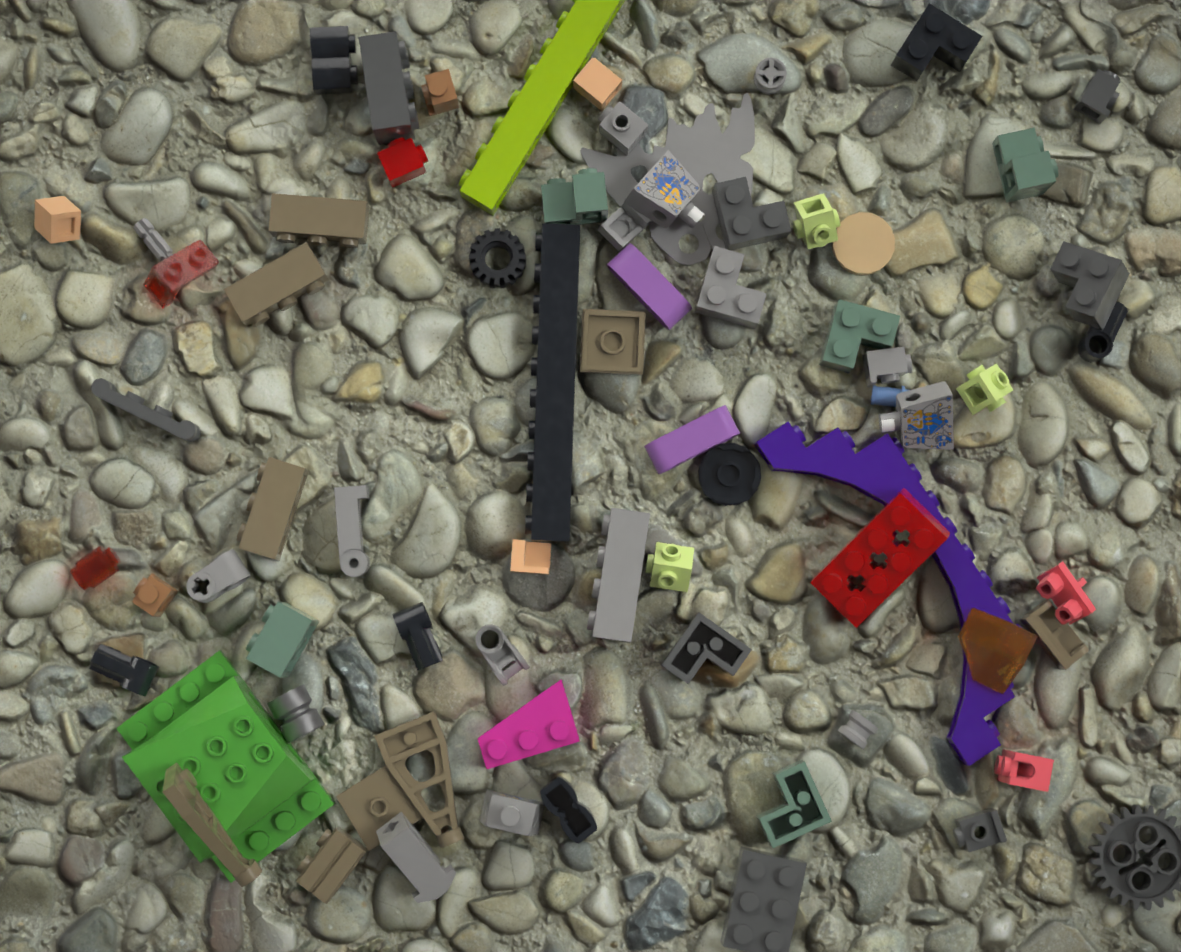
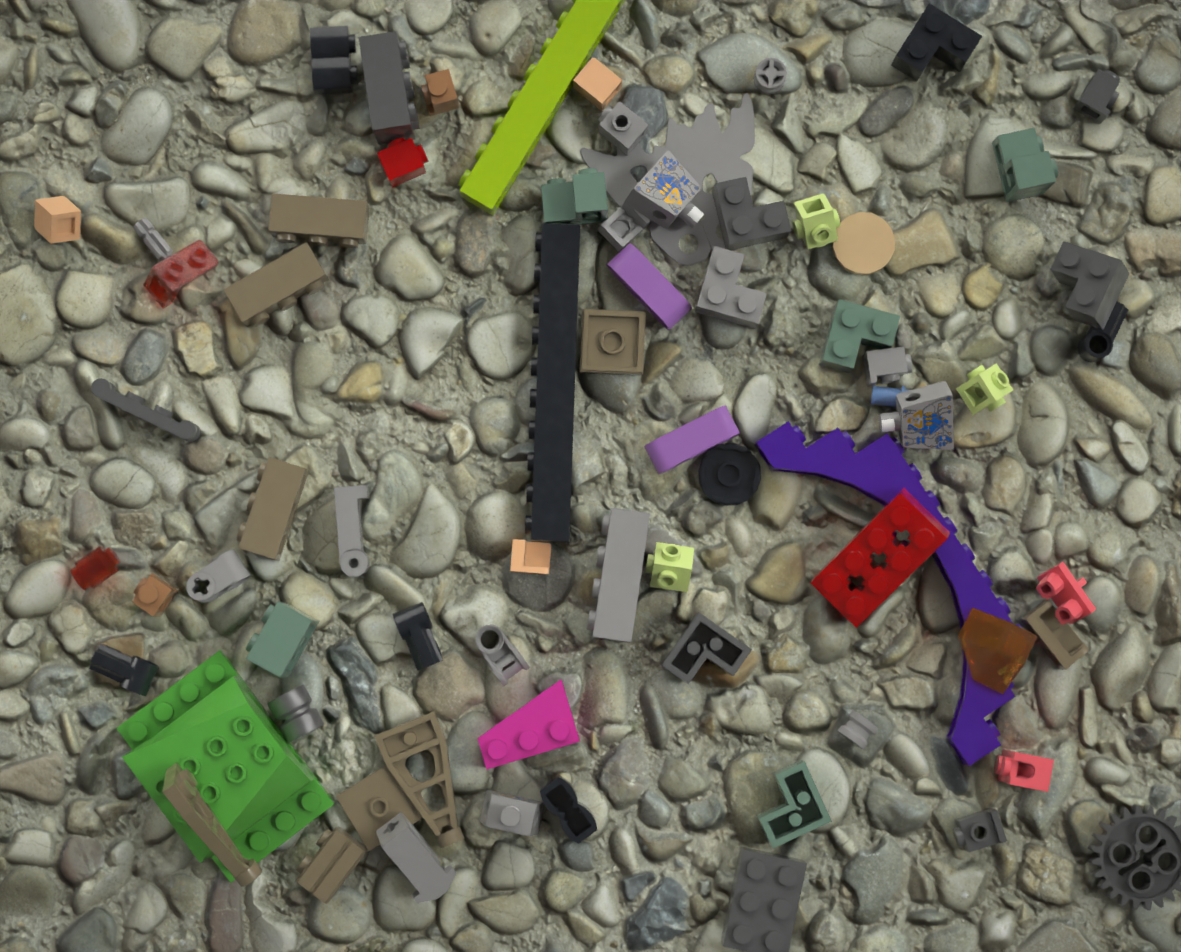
(494, 239): black tyre -> none

